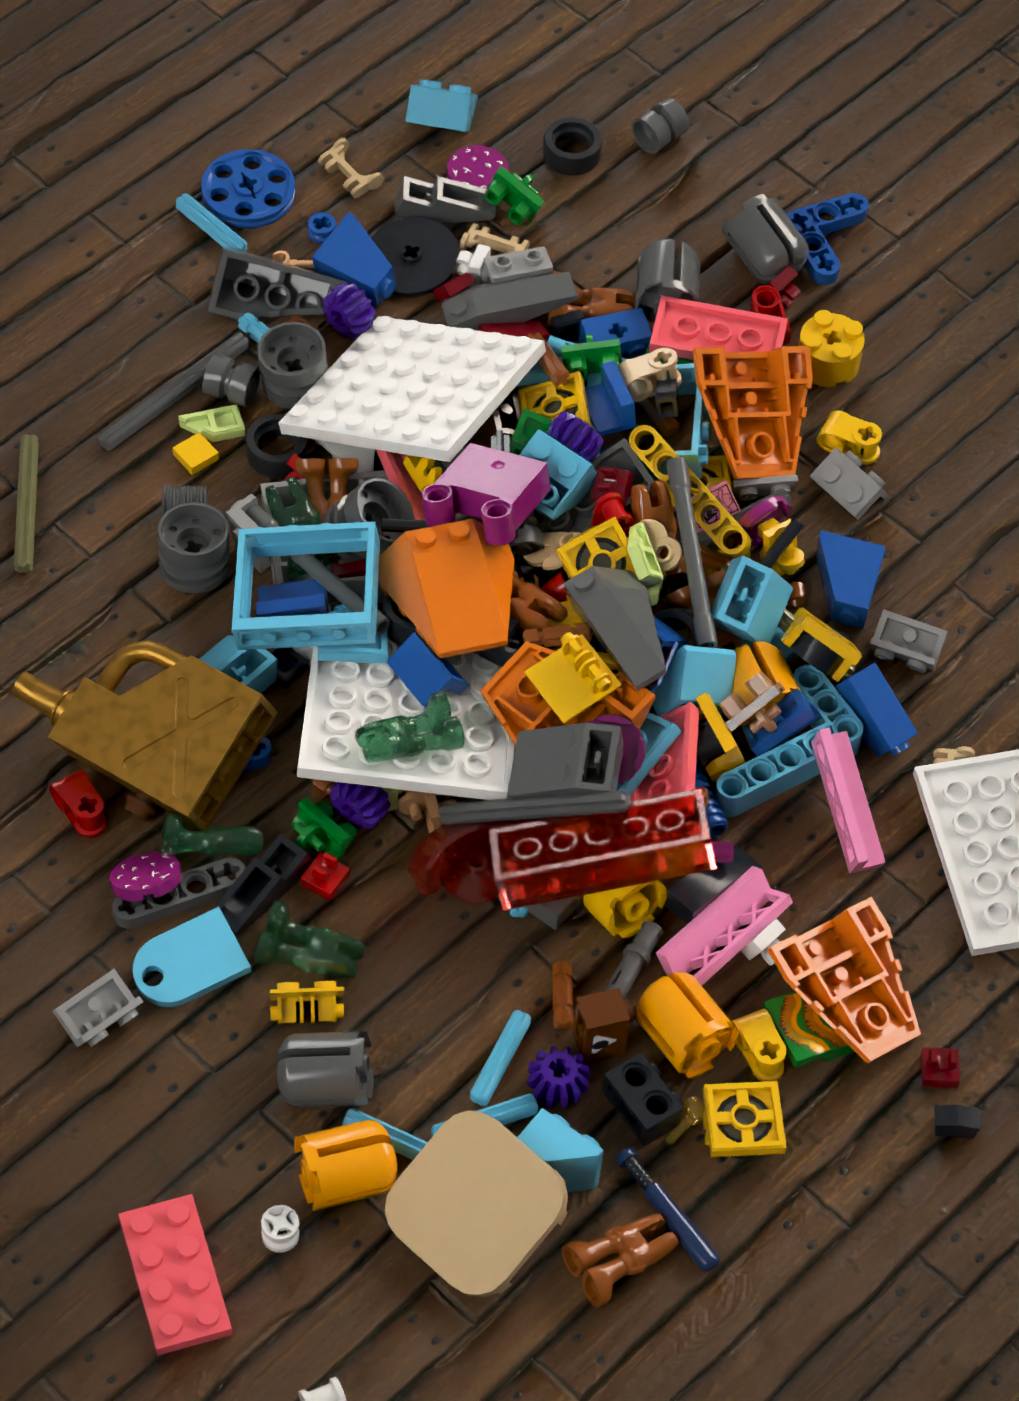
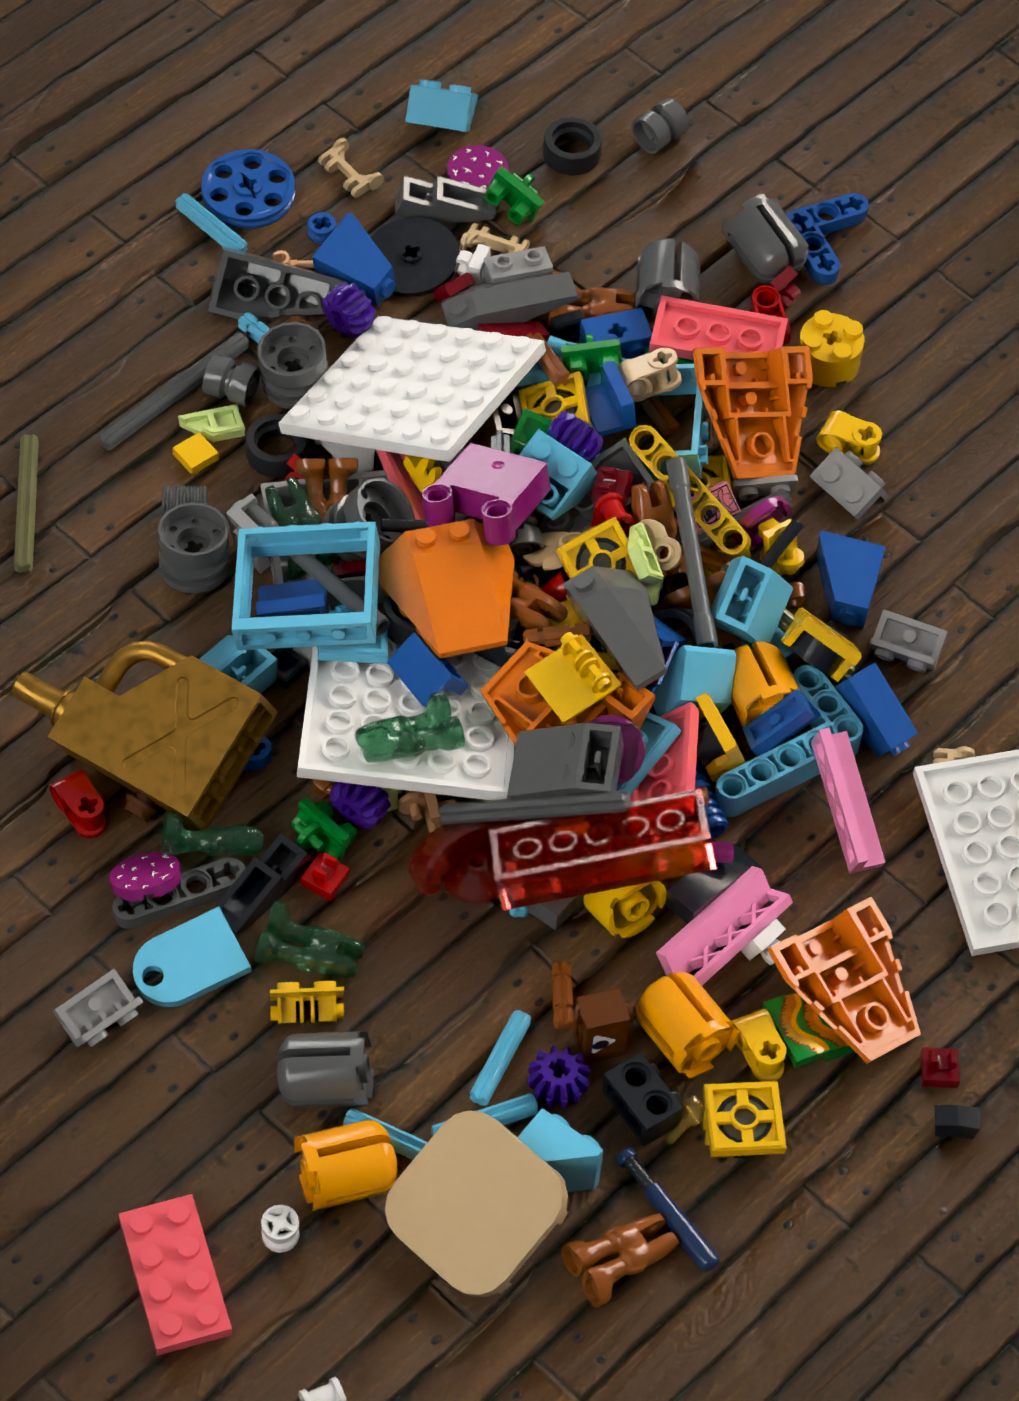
(635, 957): dark grey pin -> none
(667, 398): black piece -> none
(739, 712): medium nougat hips -> none

